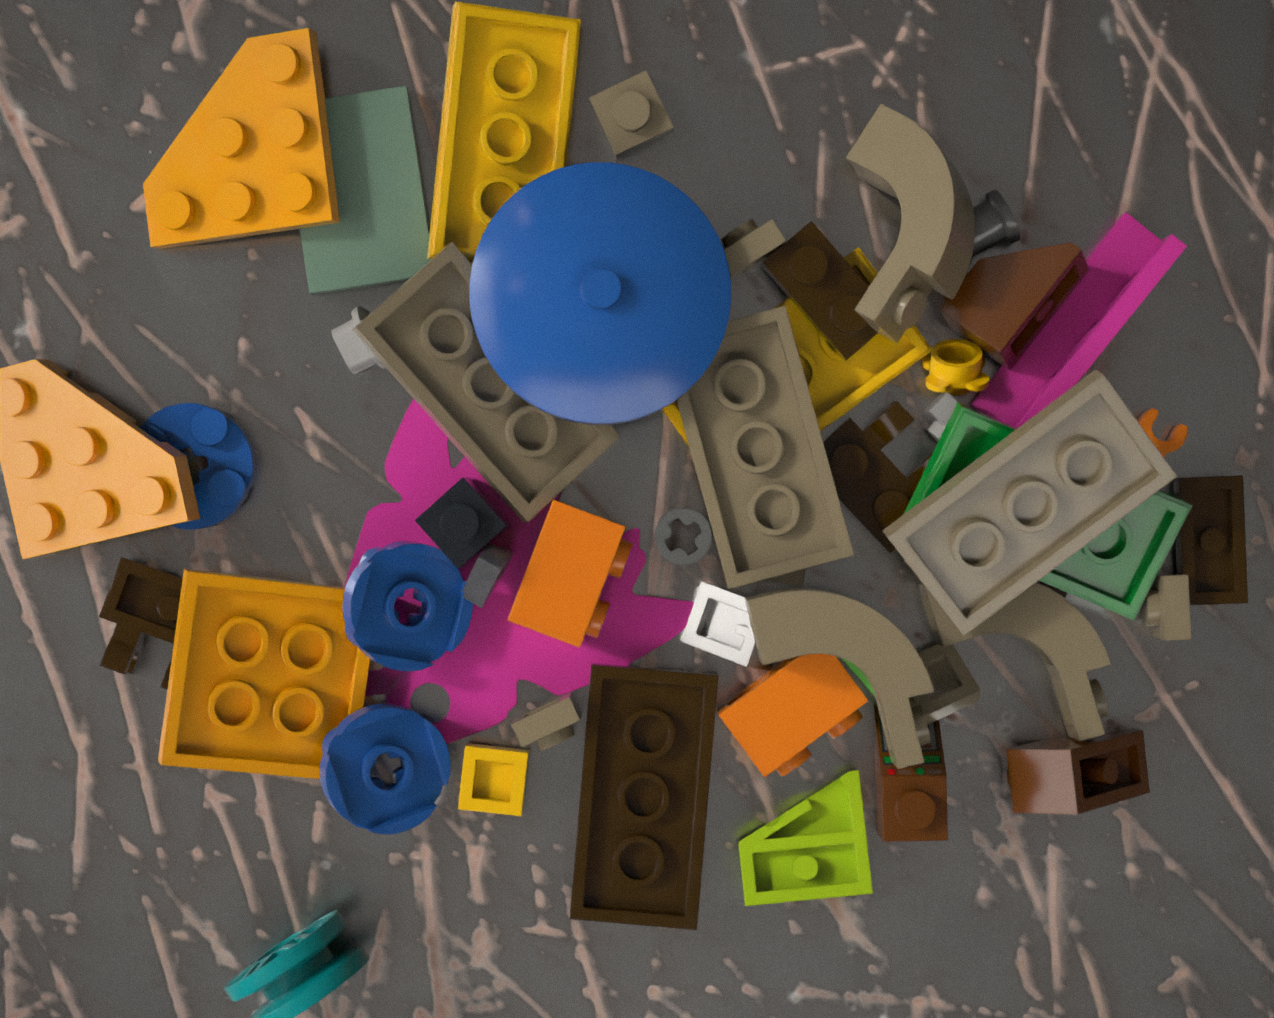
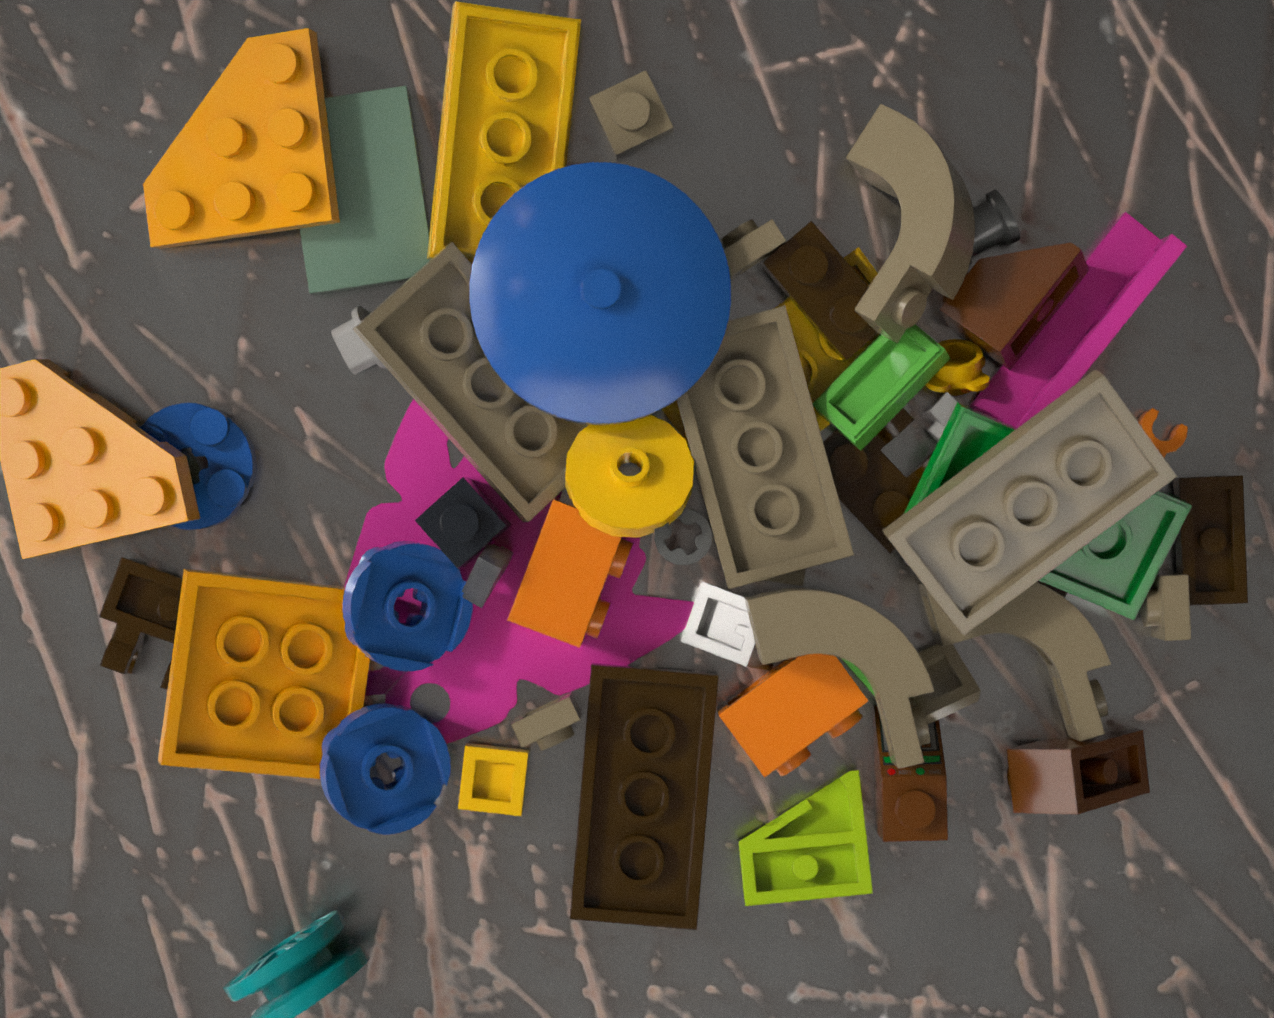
(629, 503): none -> yellow plate
(880, 384): none -> bright green tile

